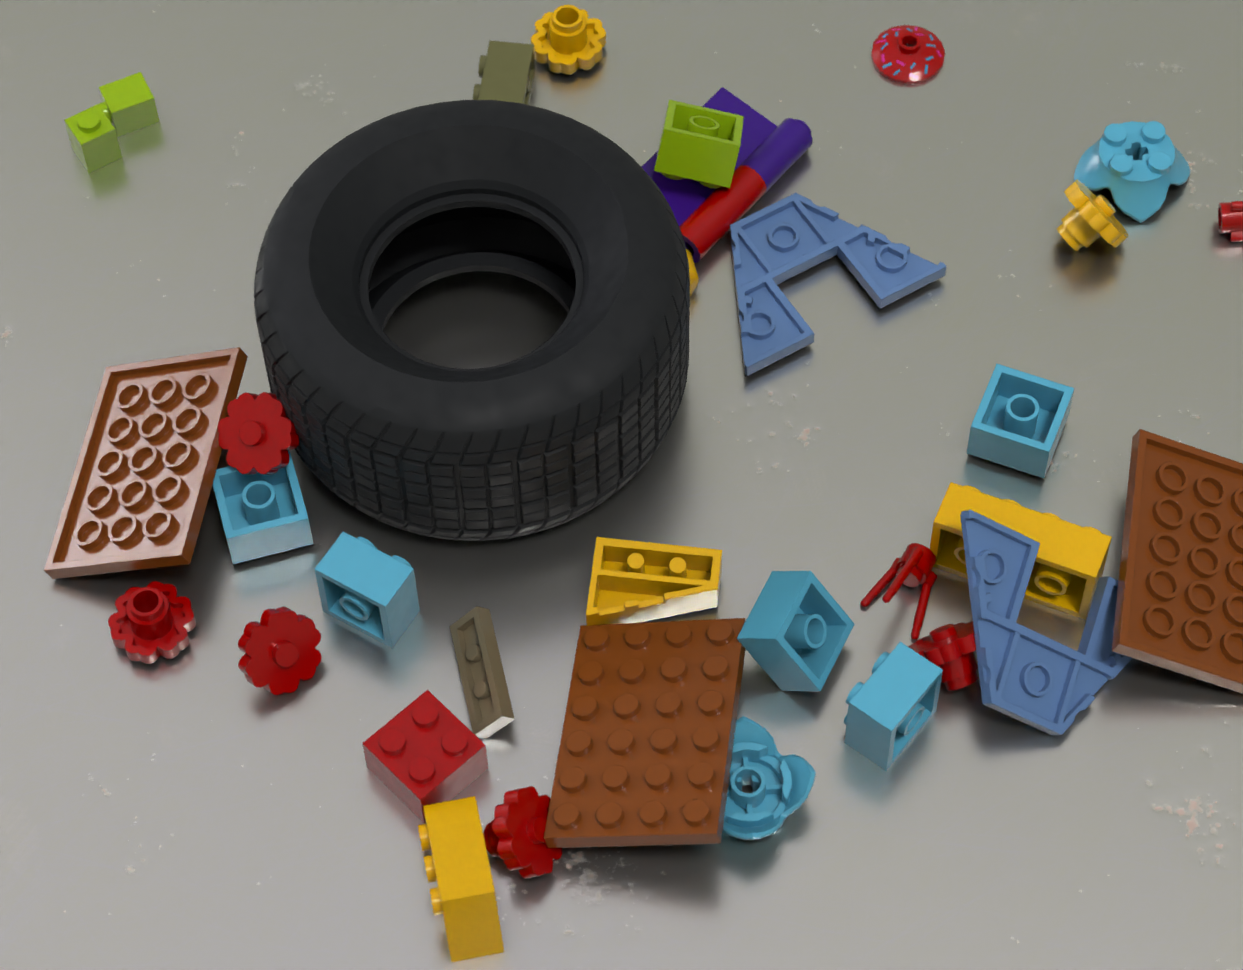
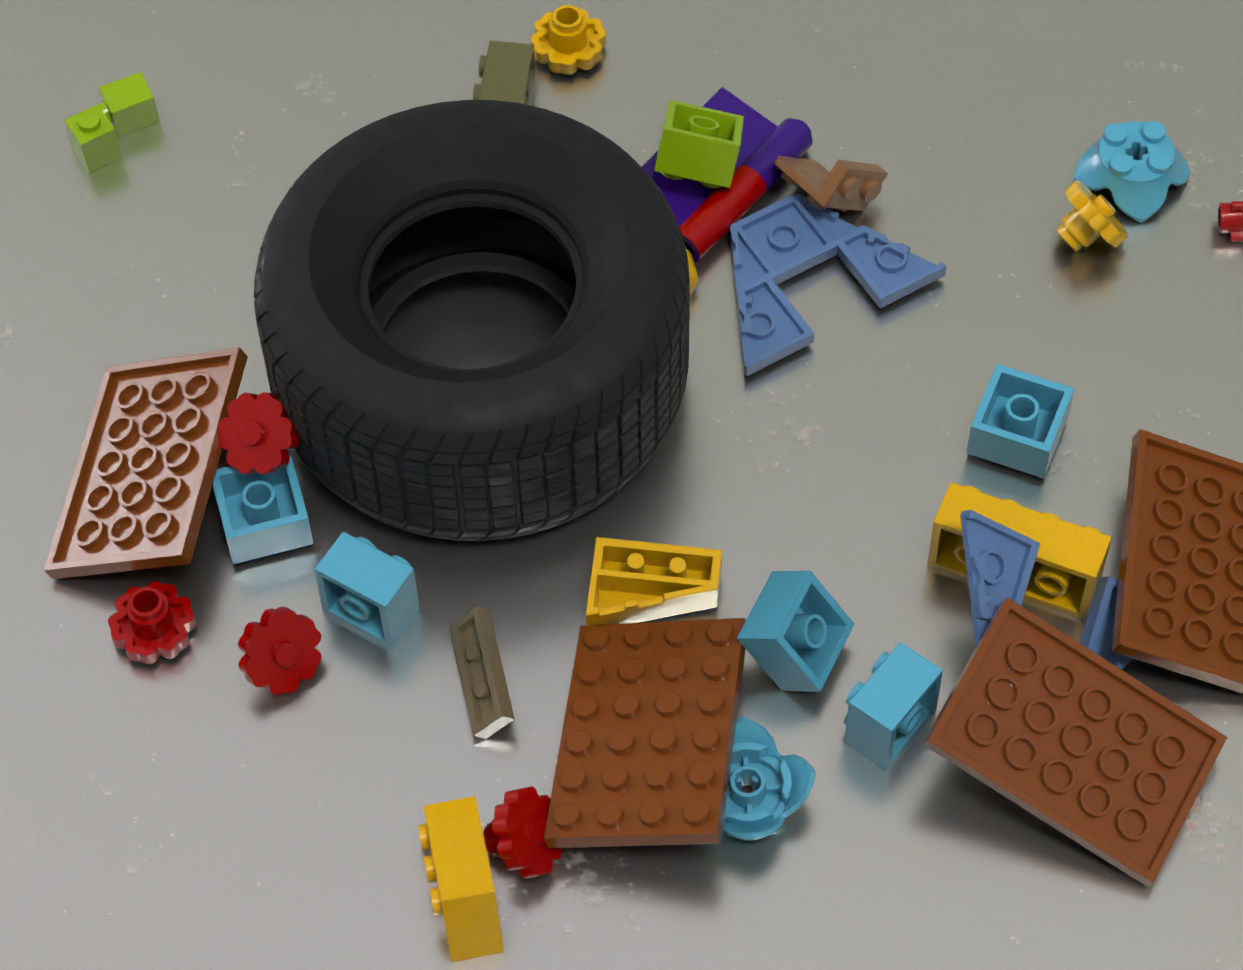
(425, 754): red brick -> none
(845, 187): none -> medium nougat bracket
(908, 54): red dish -> none
(911, 570): red plant -> none
(952, 650): red plant -> none
(1075, 741): none -> dark orange plate

